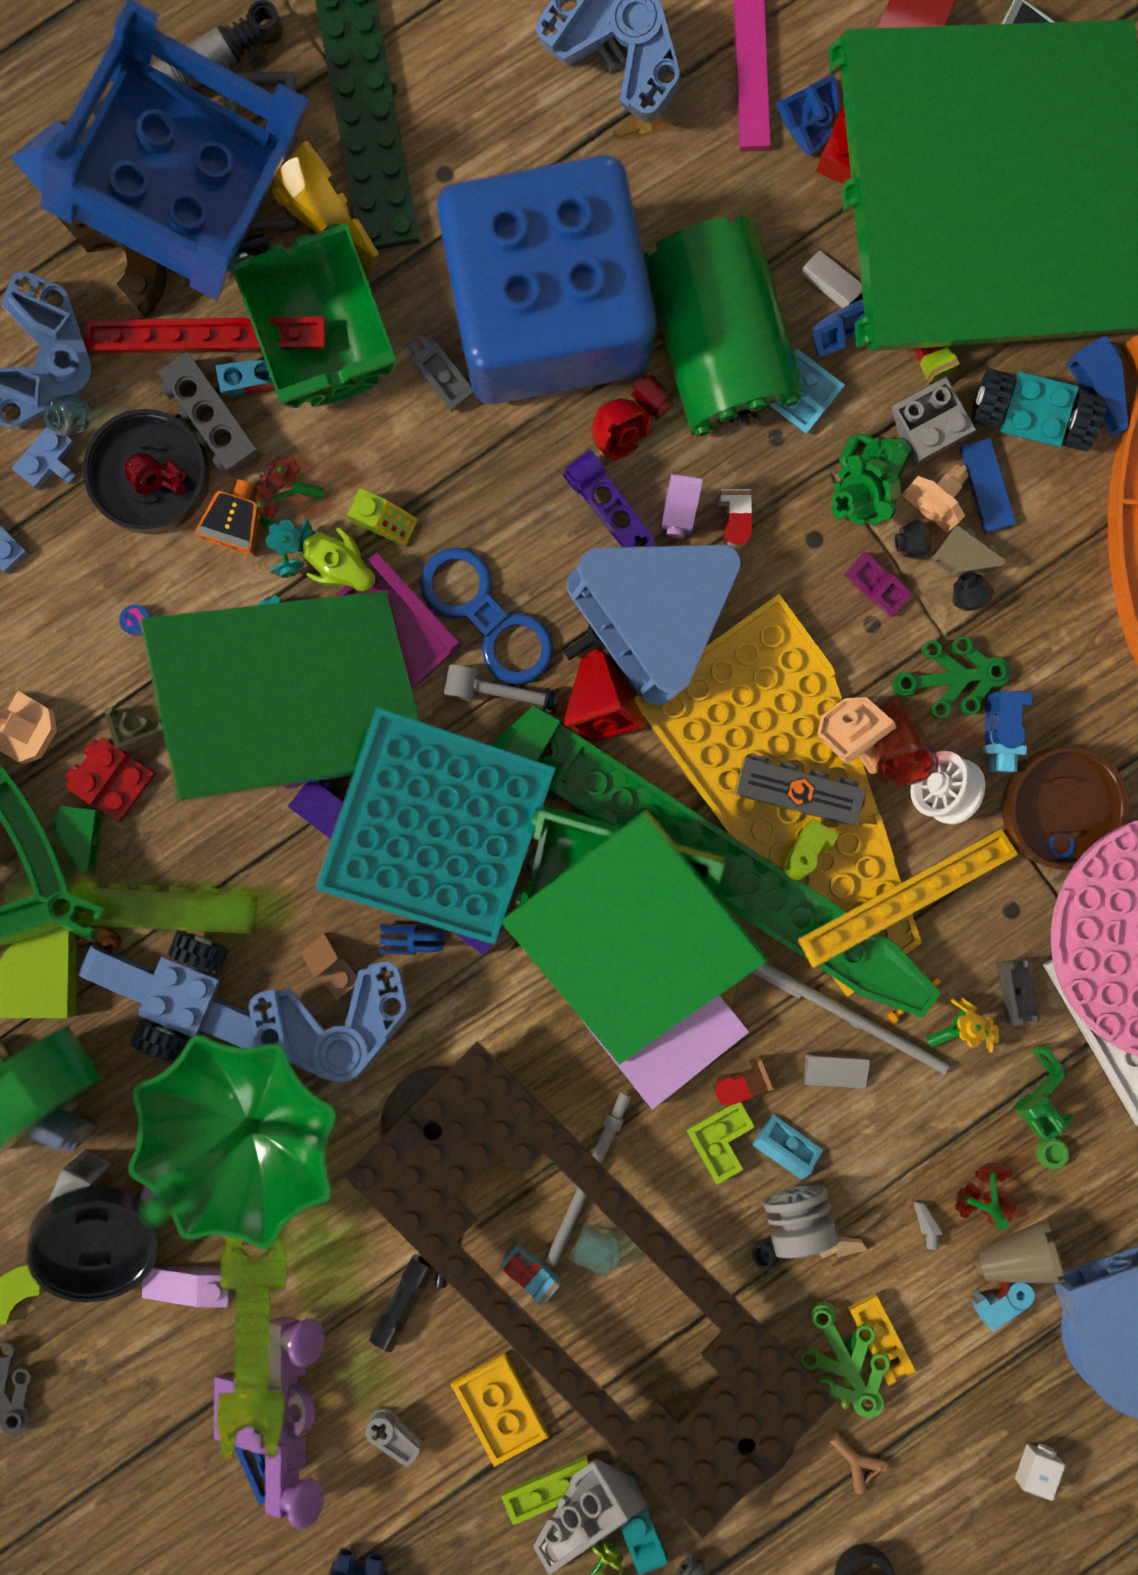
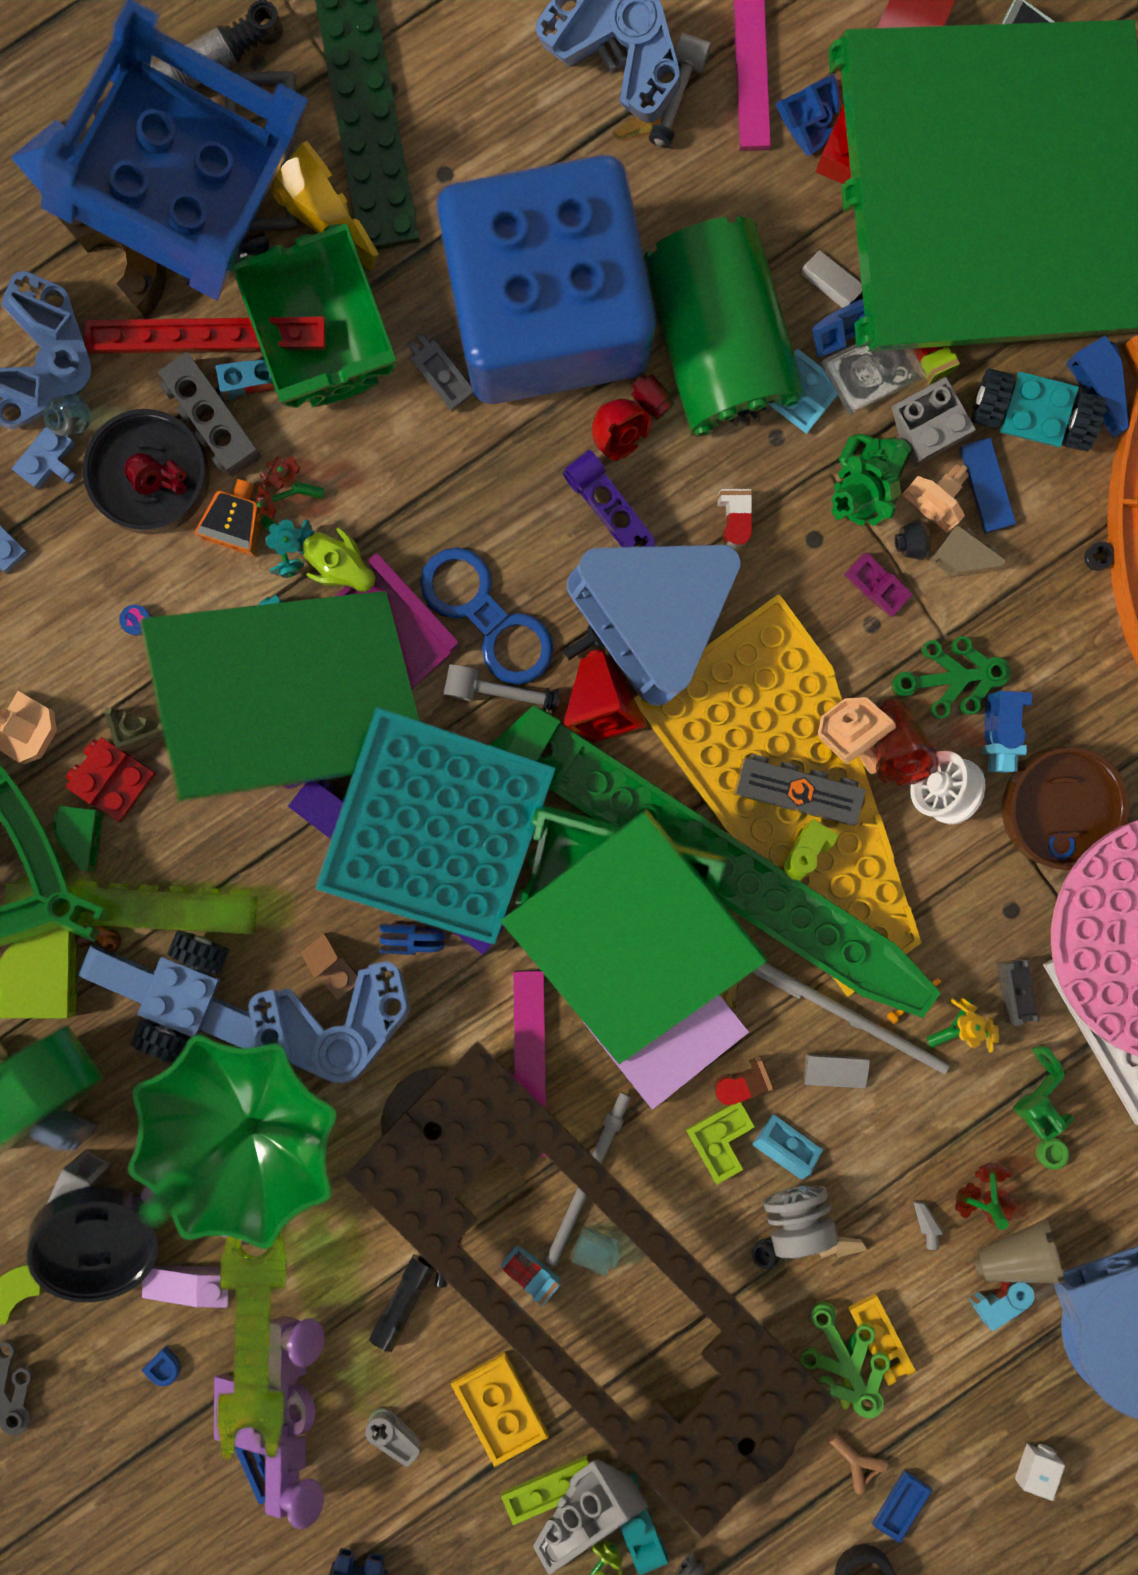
(163, 1368): none -> blue tile
(382, 517): lime slope -> none
(530, 1032): none -> dark pink tile
(680, 505): lavender slope -> none
(691, 57): none -> light grey piece
(870, 376): none -> clear tile
(902, 1506): none -> blue tile
(906, 898): yellow plate -> none
(971, 592): black cone -> none
(1092, 550): none -> black bush

